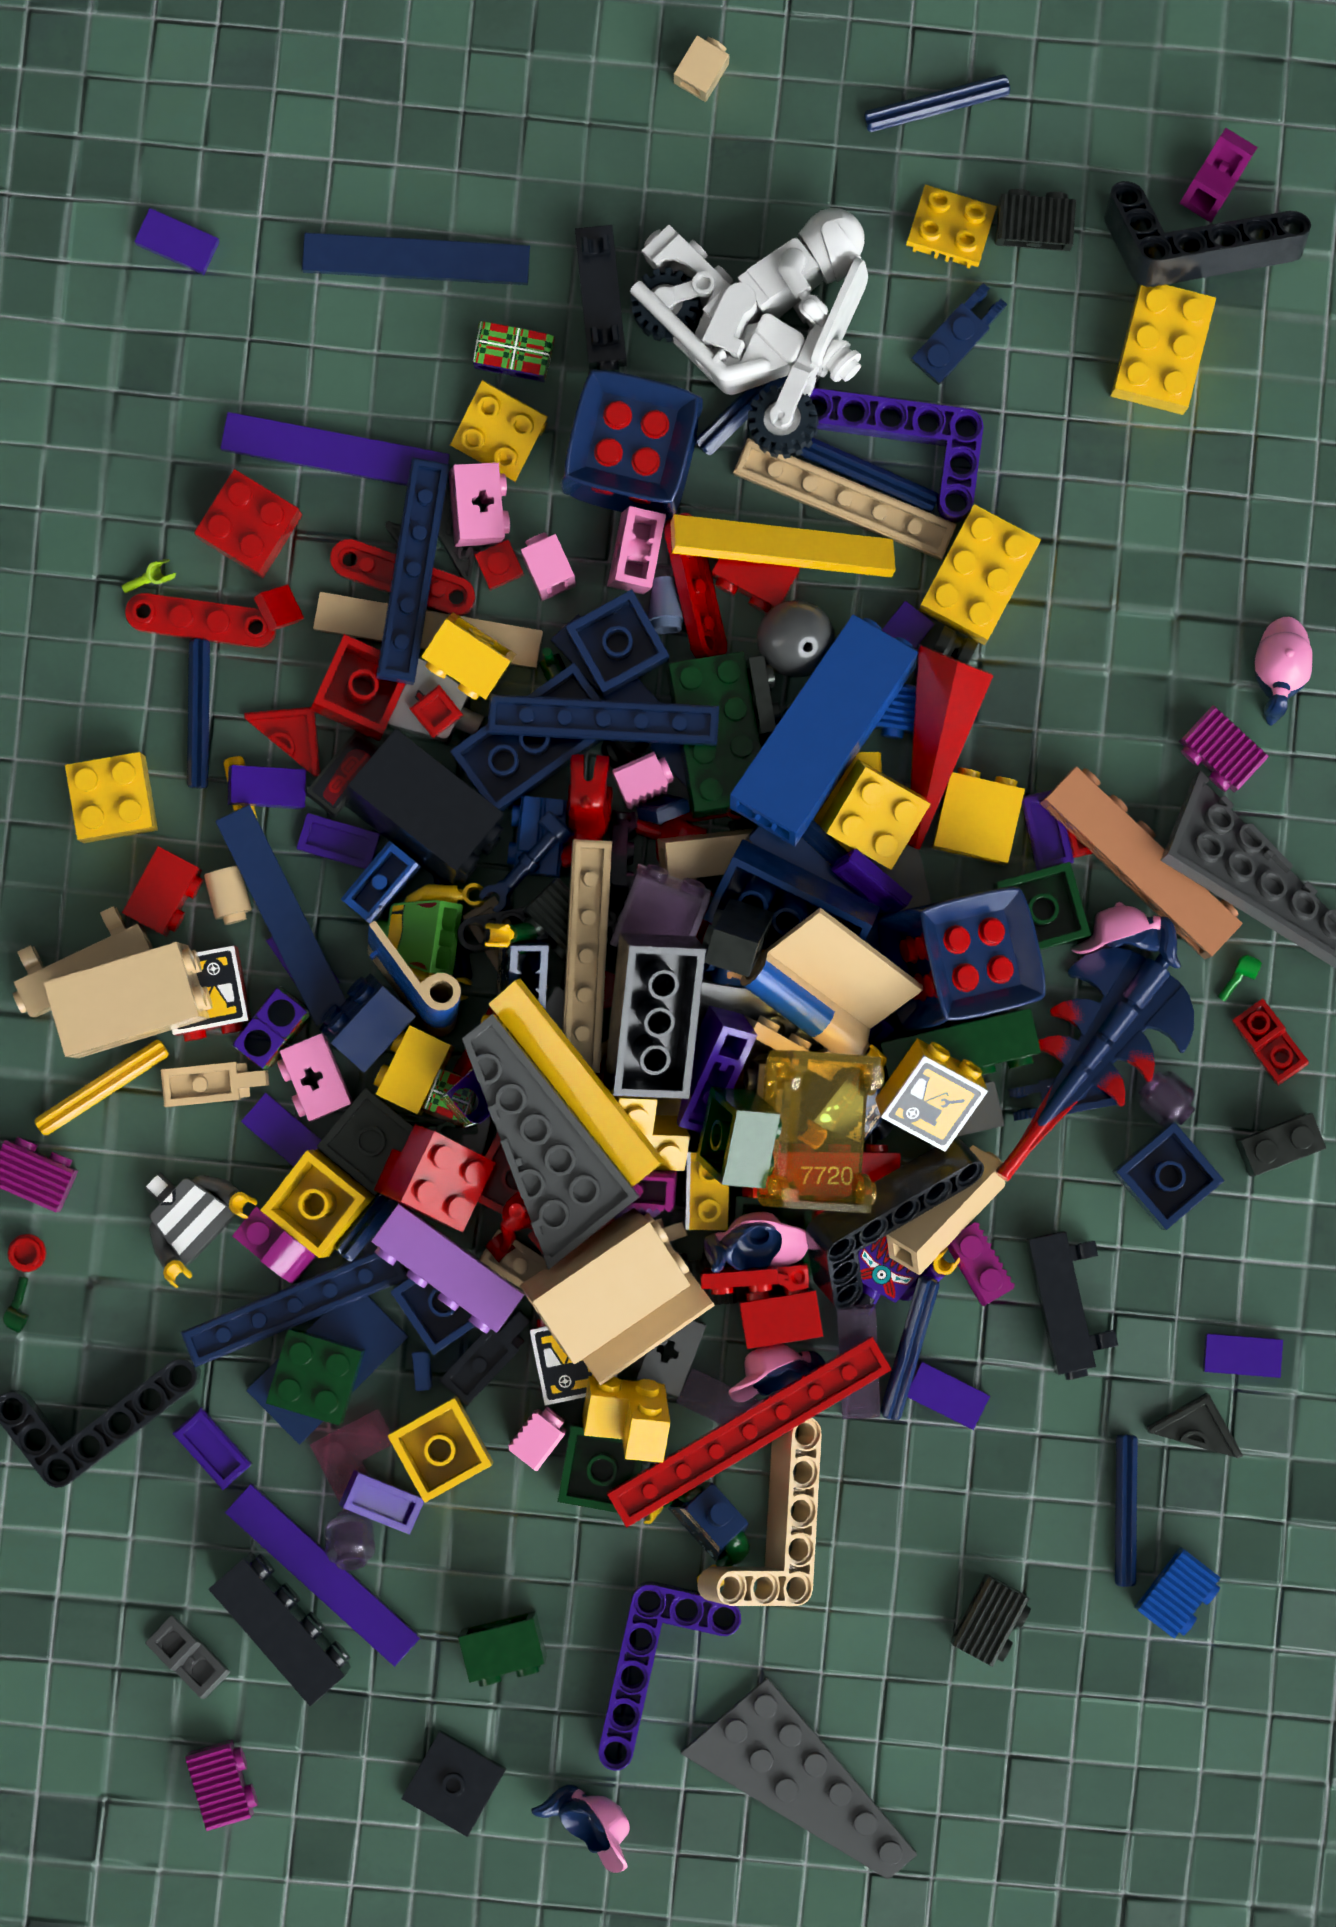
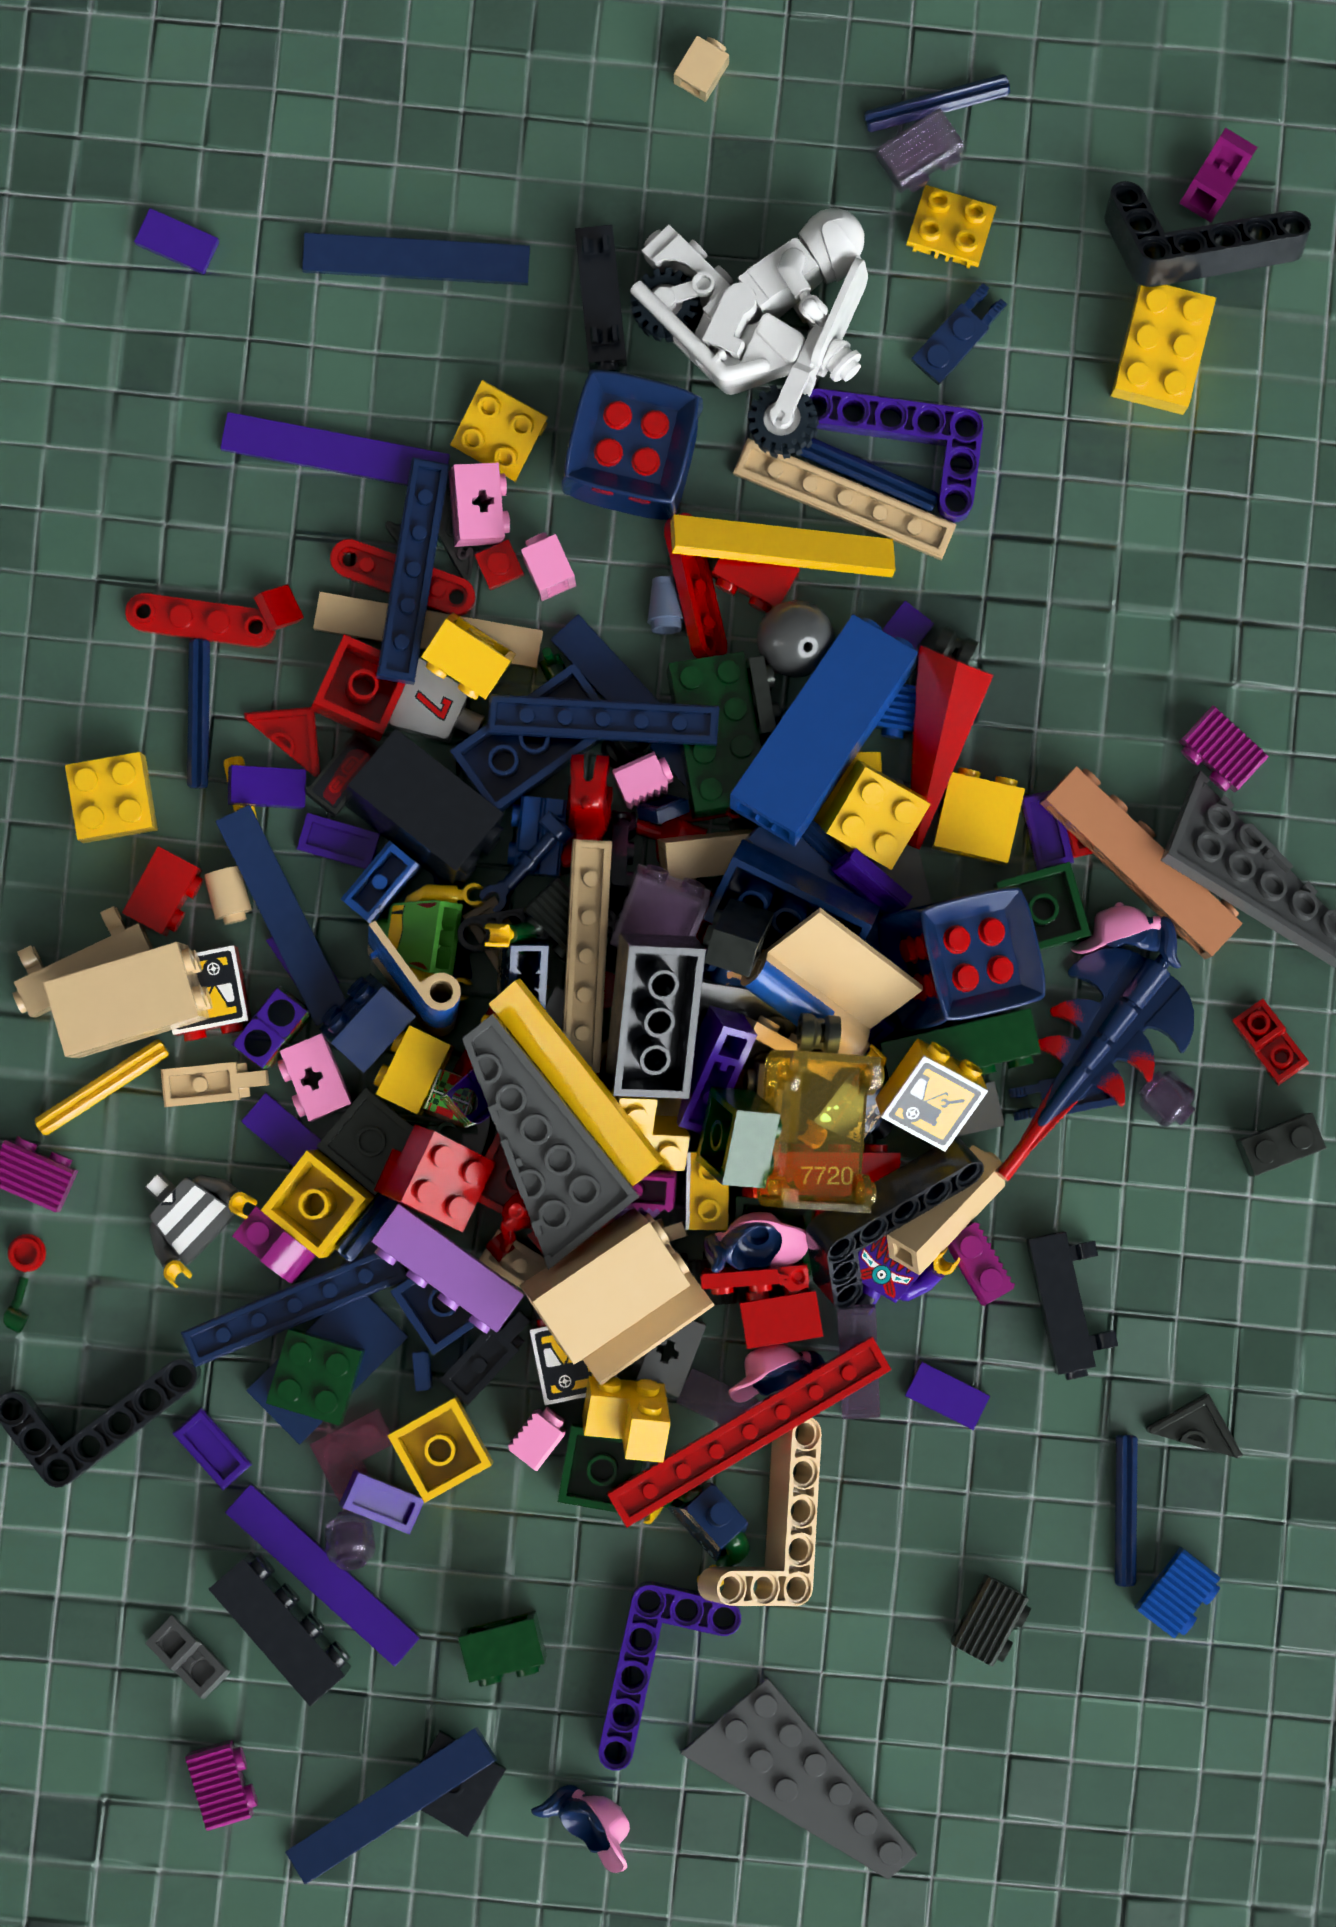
(152, 575): lime hand -> none
(248, 523): red brick -> none
(391, 1805): none -> dark blue tile
(436, 711): red tile -> none
(513, 351): piece -> none
(617, 643): dark blue brick -> none
(636, 550): bright pink brick -> none
(732, 418): dark blue axle -> none
(814, 1036): none -> pearl dark grey wheel
(909, 1347): dark blue axle -> none
(921, 151): none -> clear purple brick
(979, 574): yellow brick -> none
(1035, 220): pearl dark grey brick -> none
(1168, 1176): dark blue brick -> none
(1243, 1355): dark purple tile -> none
(1247, 967): green hand -> none
(1282, 664): bright pink hair -> none

